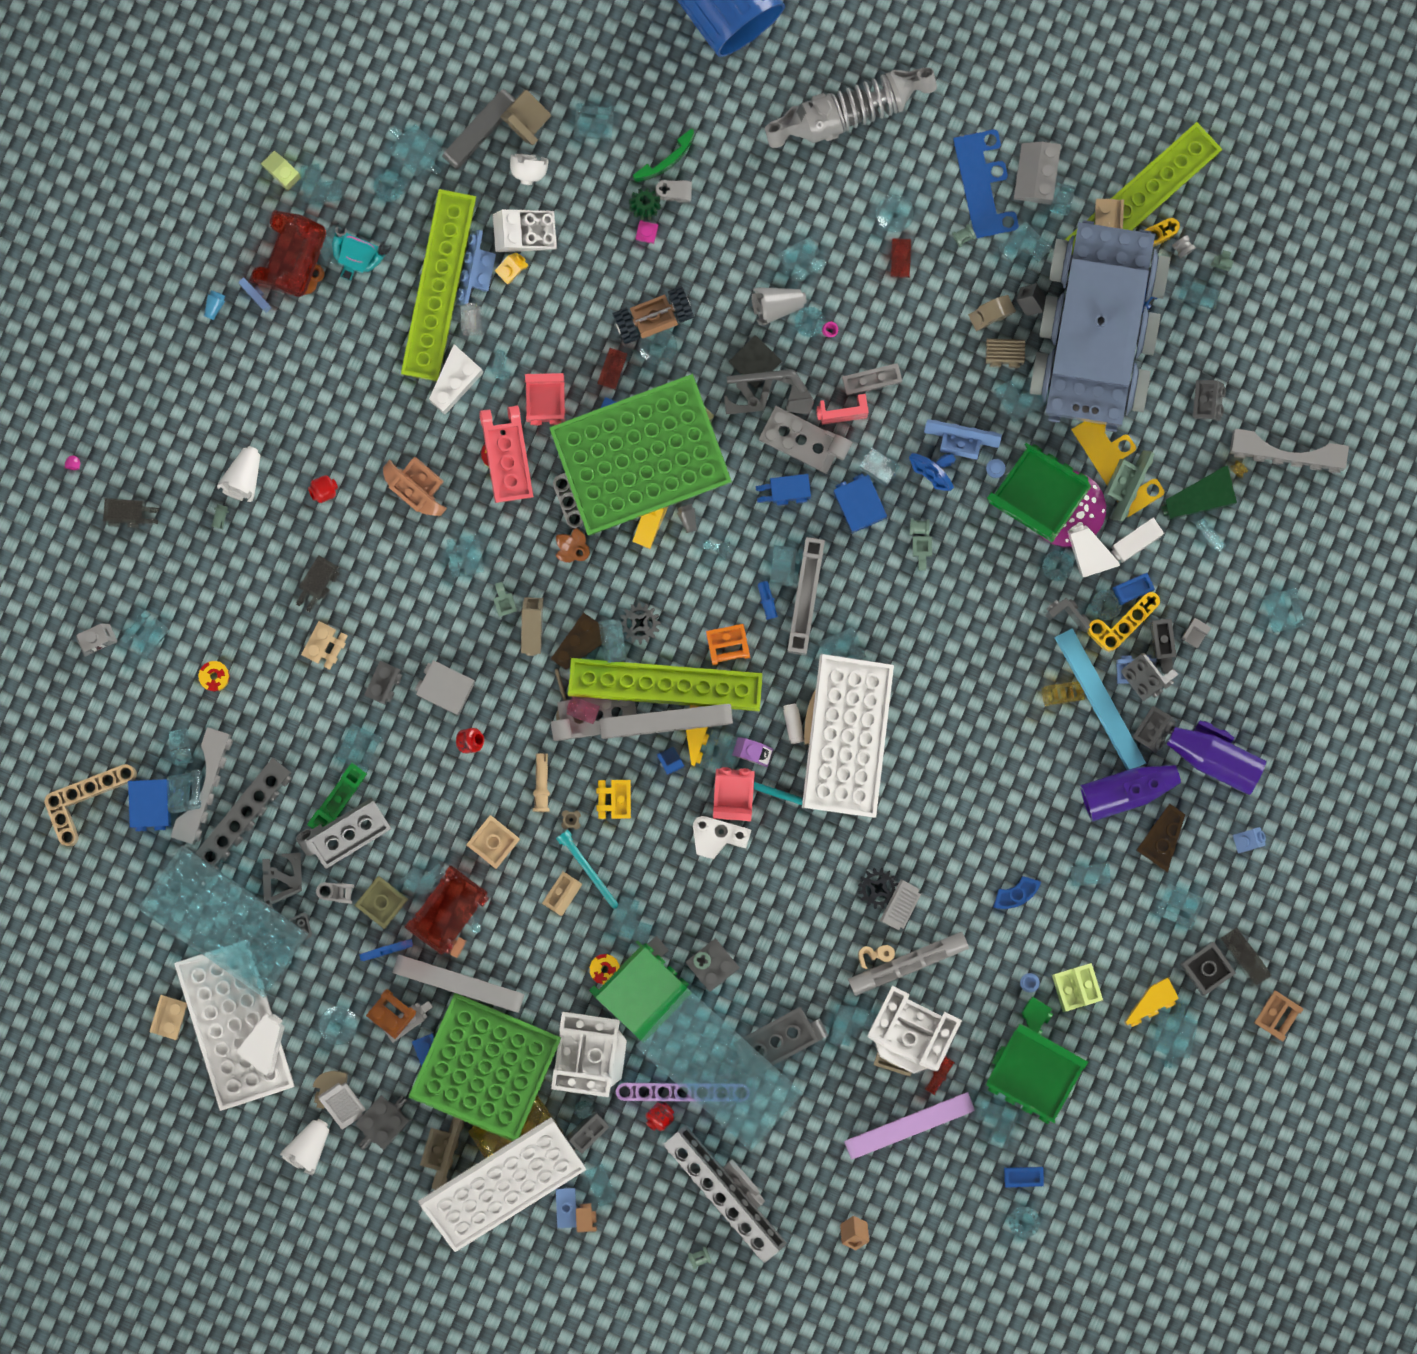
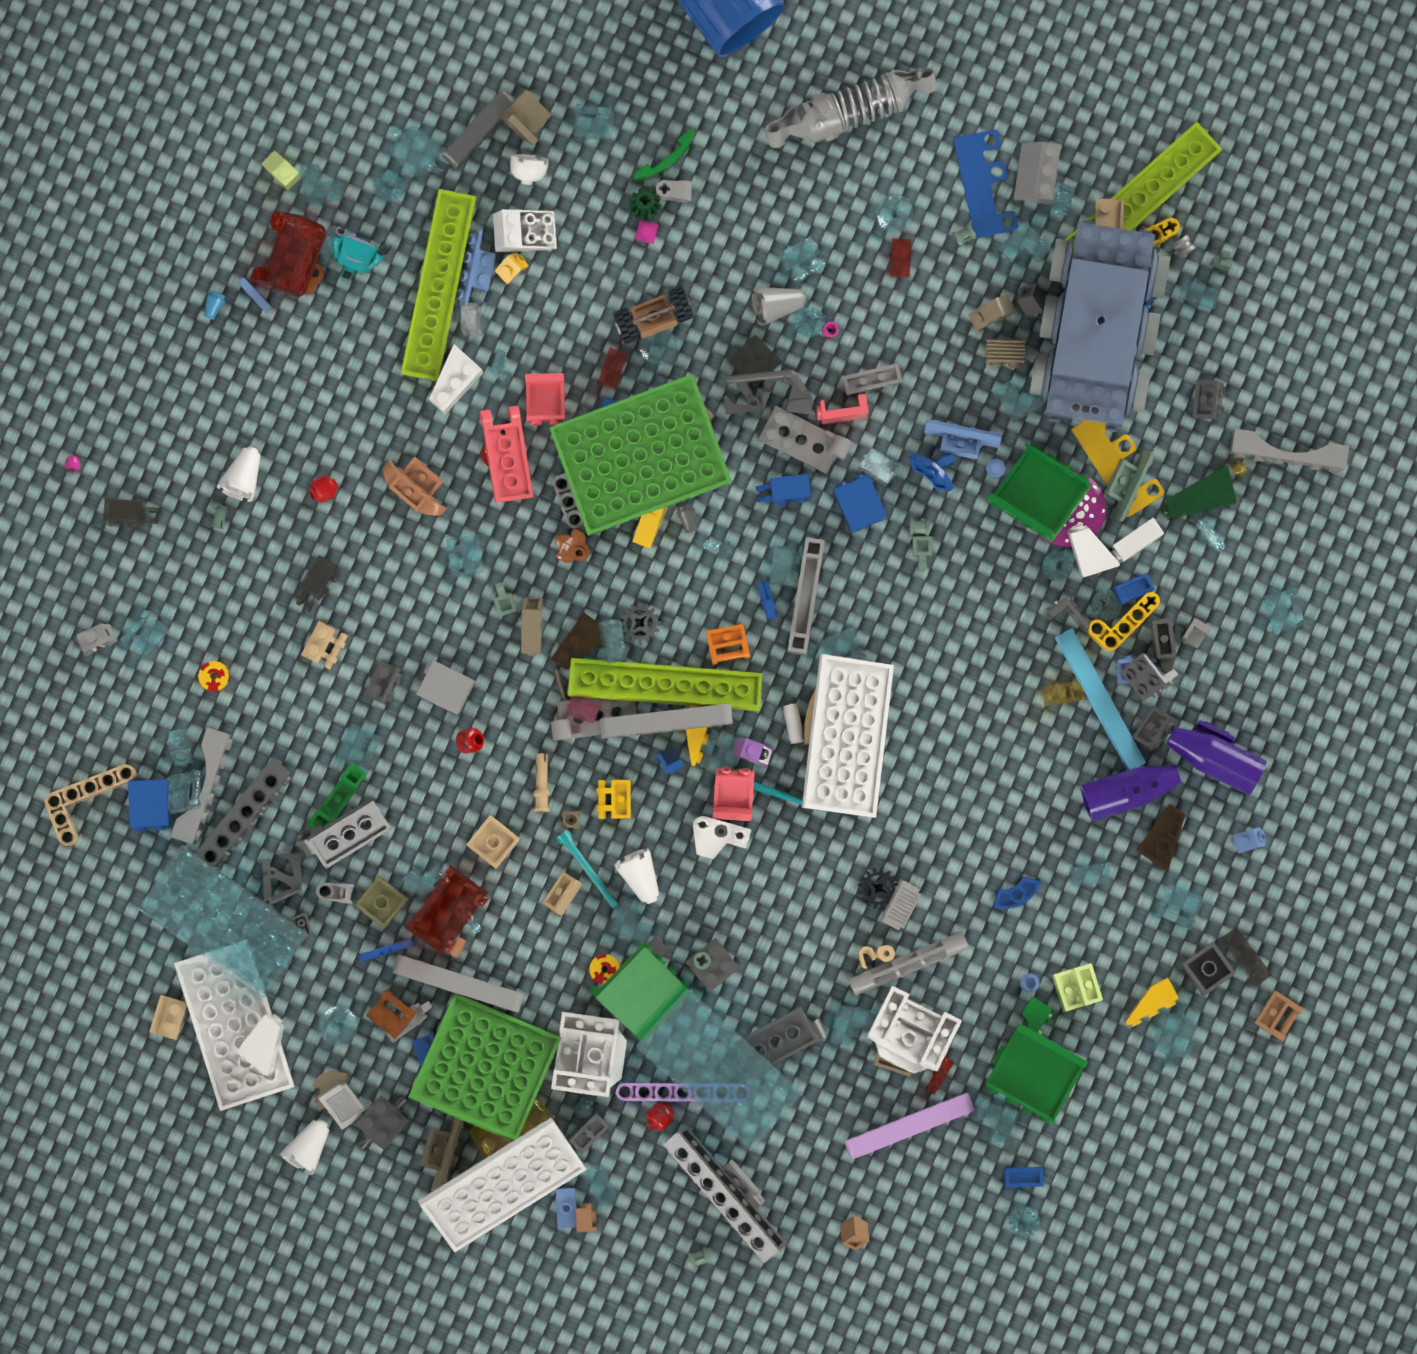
(639, 875): none -> white cone

